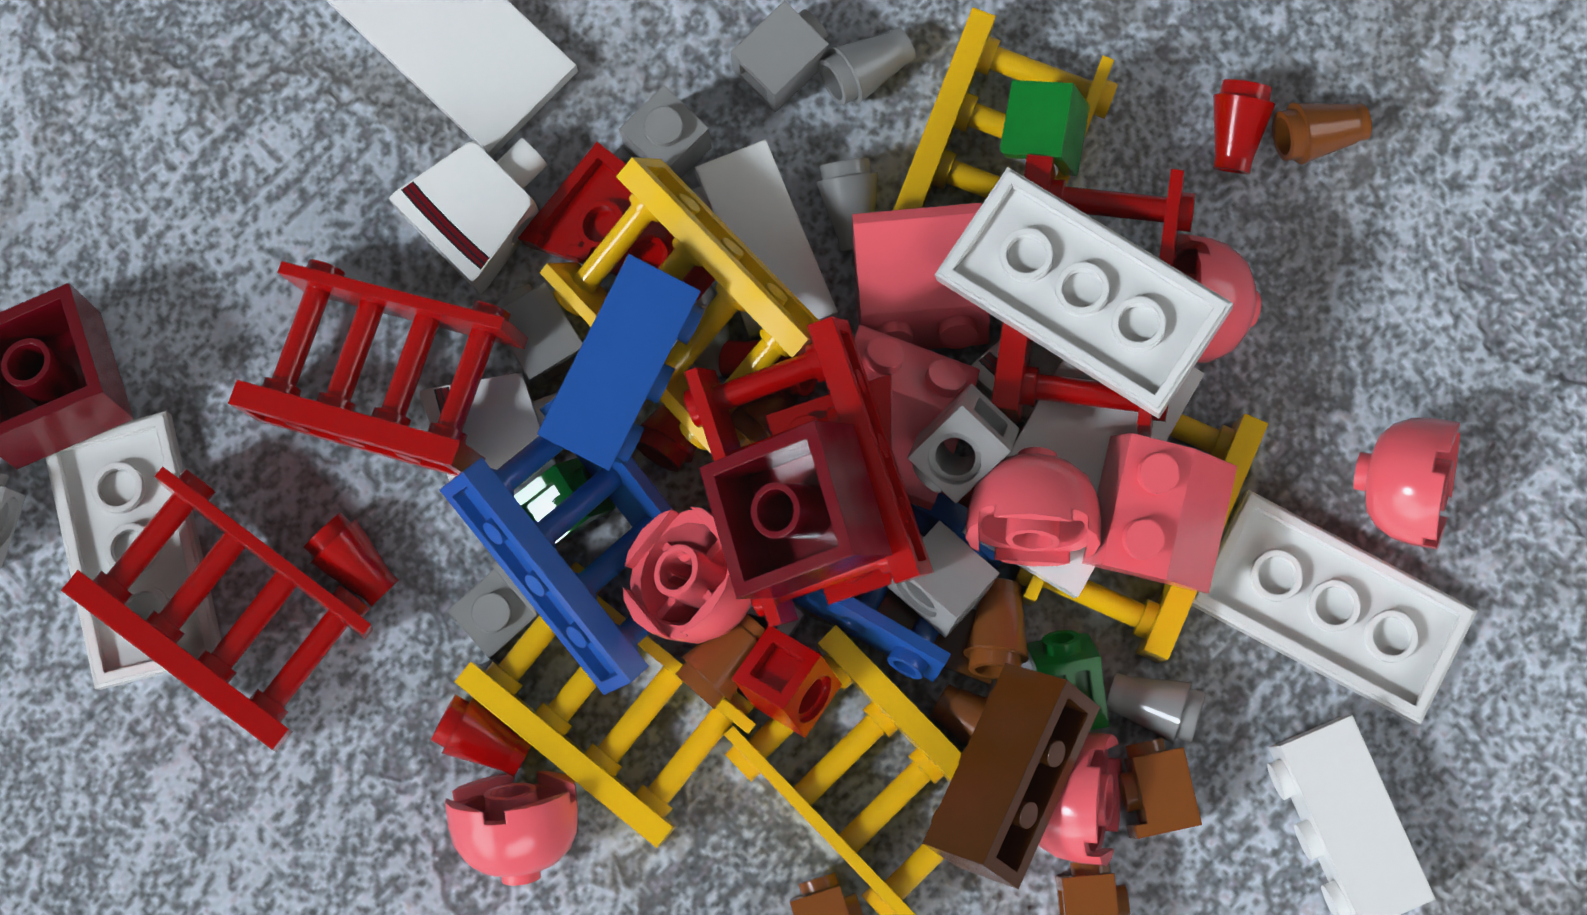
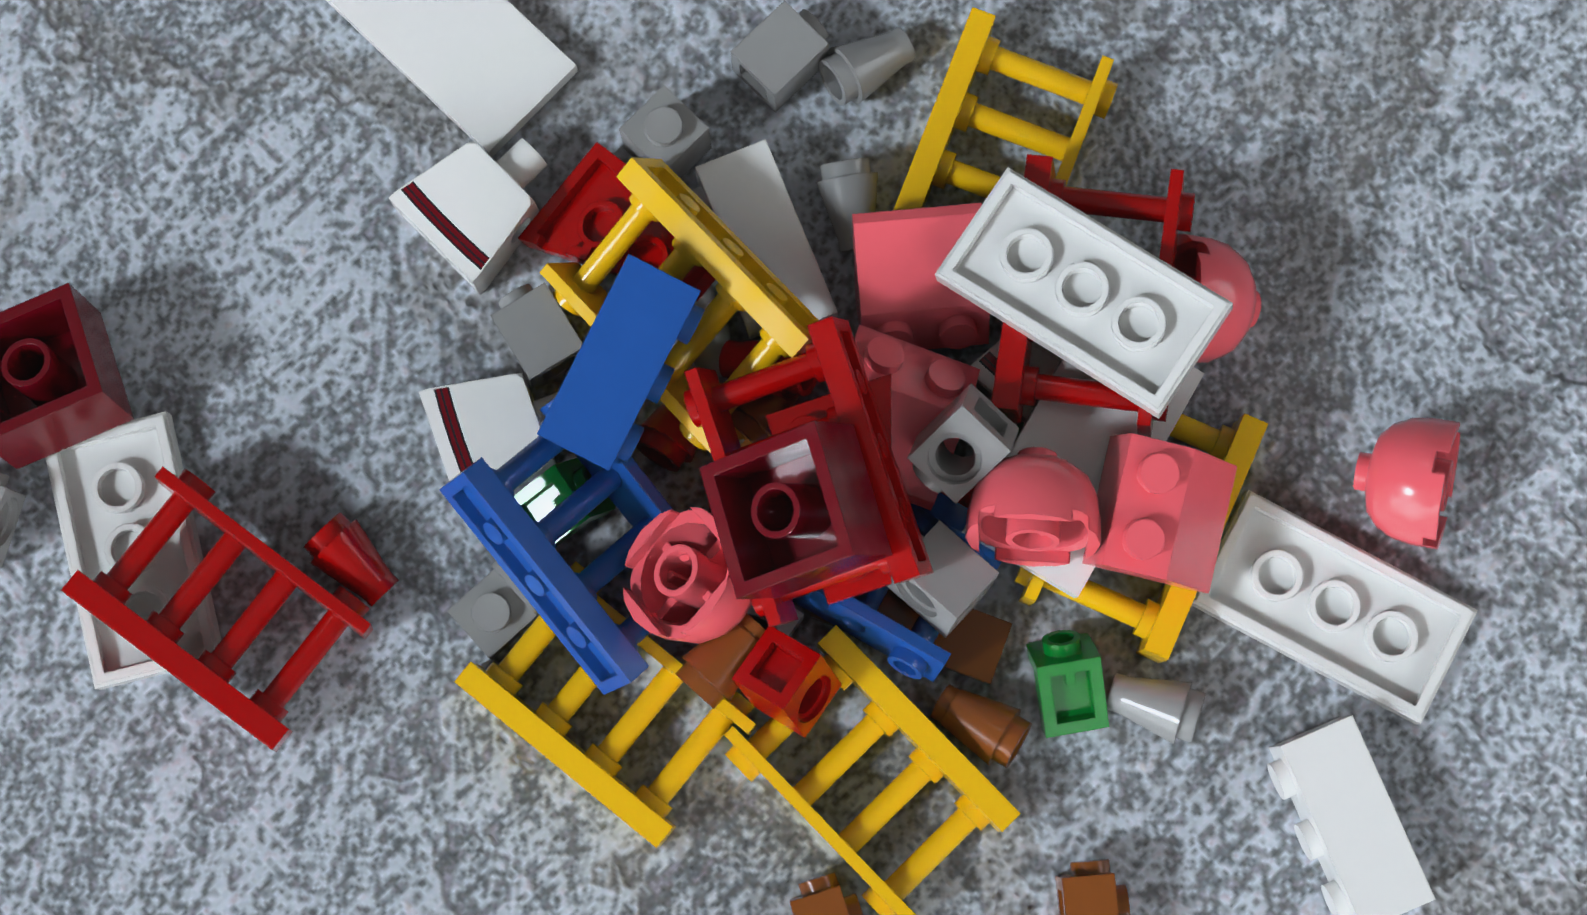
(387, 428): red fence -> none
(479, 737): red cone -> none
(513, 826): coral cylinder -> none
(997, 631): dark orange cone -> none
(1011, 774): reddish brown brick -> none
(1046, 122): green panel -> none
(1087, 806): coral cylinder -> none
(1158, 789): dark orange brick -> none
(1239, 123): red cone -> none
(1318, 129): dark orange cone -> none

